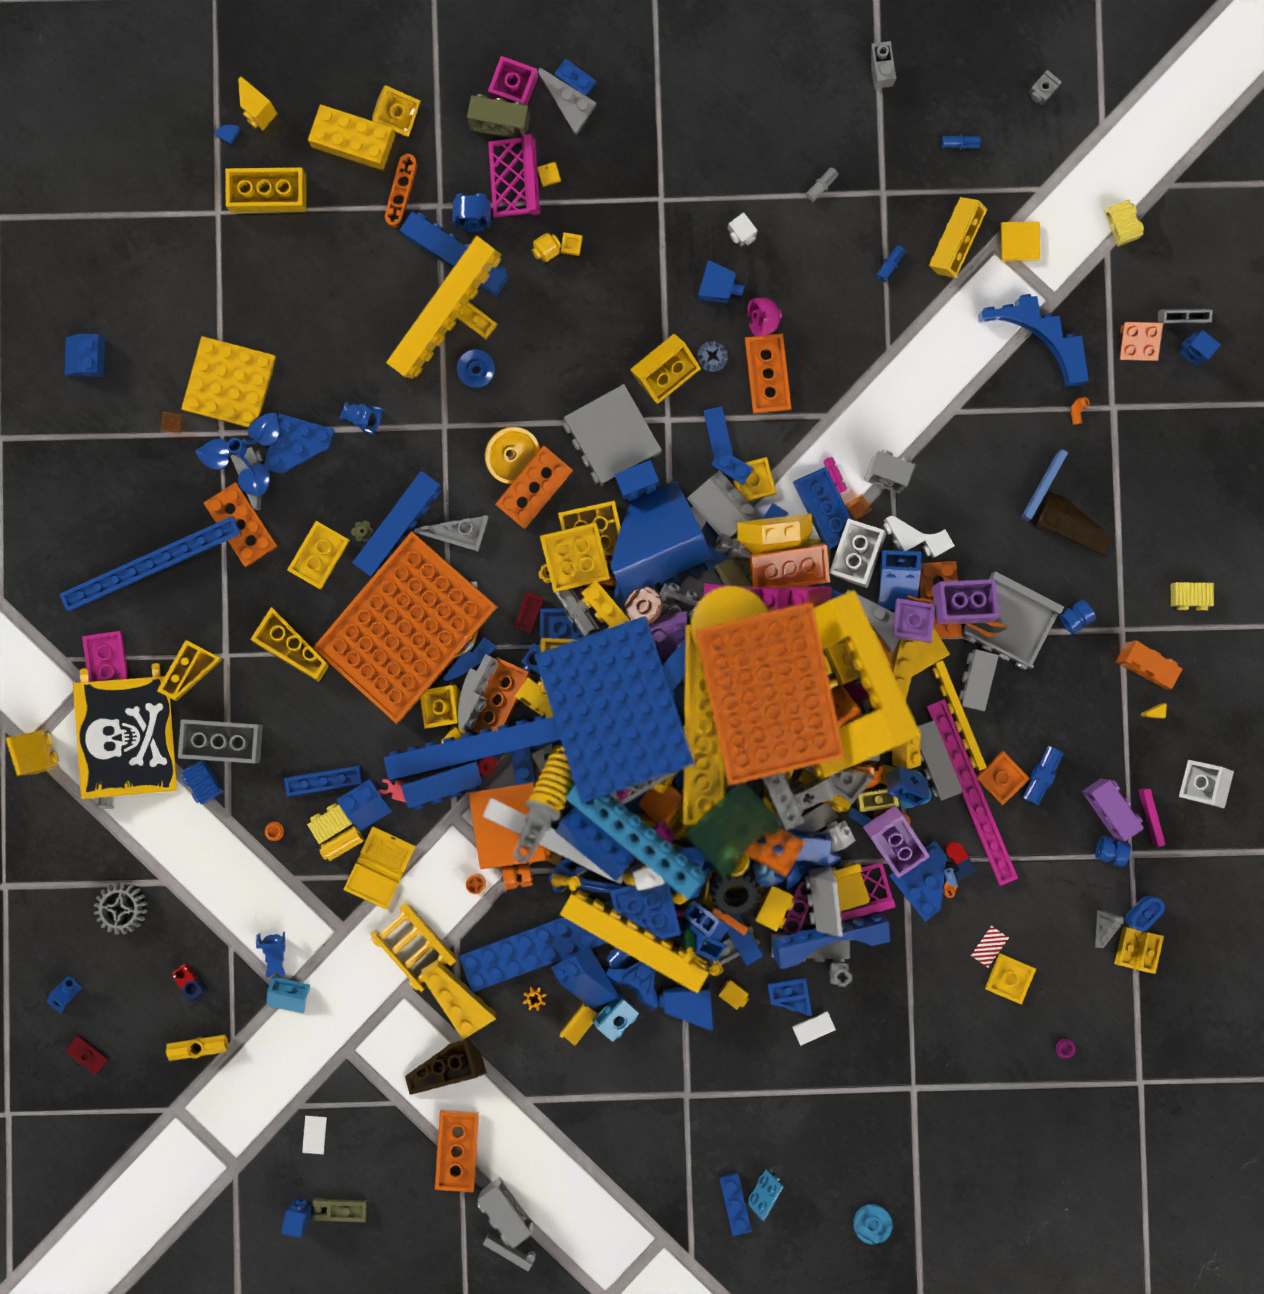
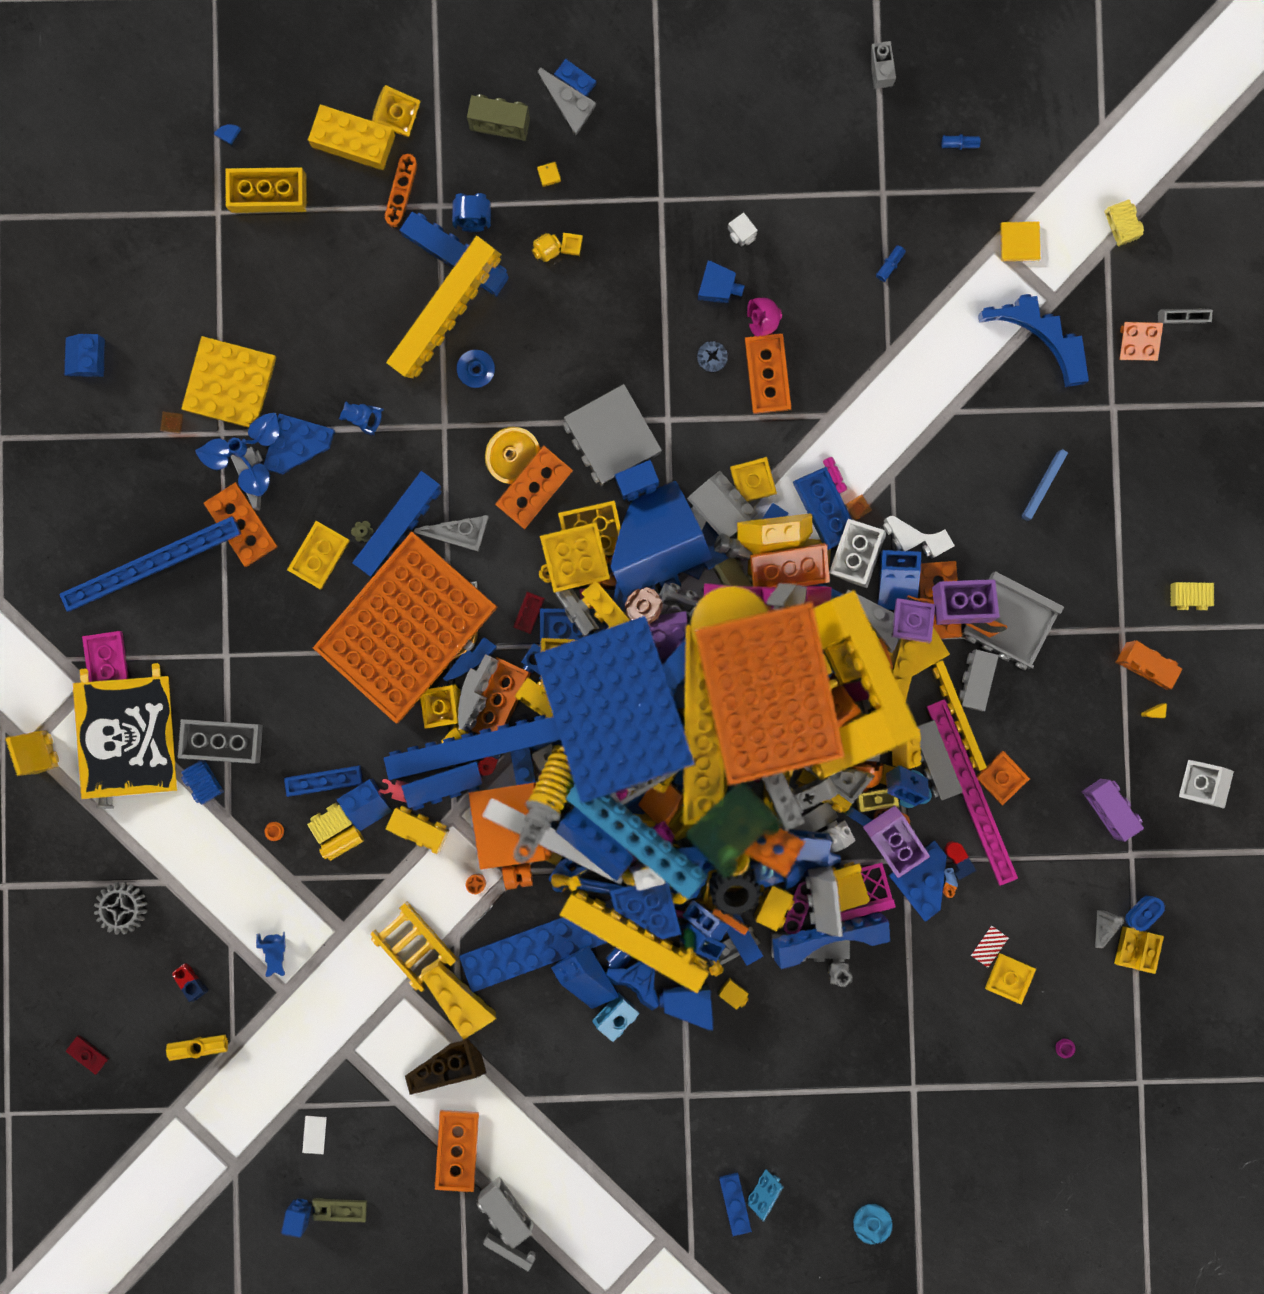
(63, 993): blue bracket -> none
(187, 669): yellow wedge -> none
(255, 105): yellow slope -> none
(285, 643): yellow wedge -> none
(287, 994): dark azure panel -> none
(379, 868): yellow piece -> none
(418, 829): none -> yellow wedge
(477, 321): yellow tile -> none
(513, 81): dark pink brick -> none
(529, 999): light orange gear -> none
(530, 176): dark pink fence -> none
(578, 1024): yellow panel -> none
(665, 368): yellow slope -> none
(717, 430): blue tile -> none
(732, 467): blue plate -> none
(787, 595): none -> light grey slope
(791, 995): blue wing -> none
(813, 1028): white tile -> none
(822, 184): light grey axle -> none
(889, 471): light grey brick -> none
(958, 237): yellow brick -> none
(1043, 775): blue piece -> none
(1051, 84): light grey brick -> none
(1066, 521): dark brown wedge -> none
(1076, 409): orange arm -> none
(1079, 614): blue wheel -> none
(1109, 850): blue wheel -> none
(1151, 817): dark pink tile -> none
(1199, 348): blue brick -> none

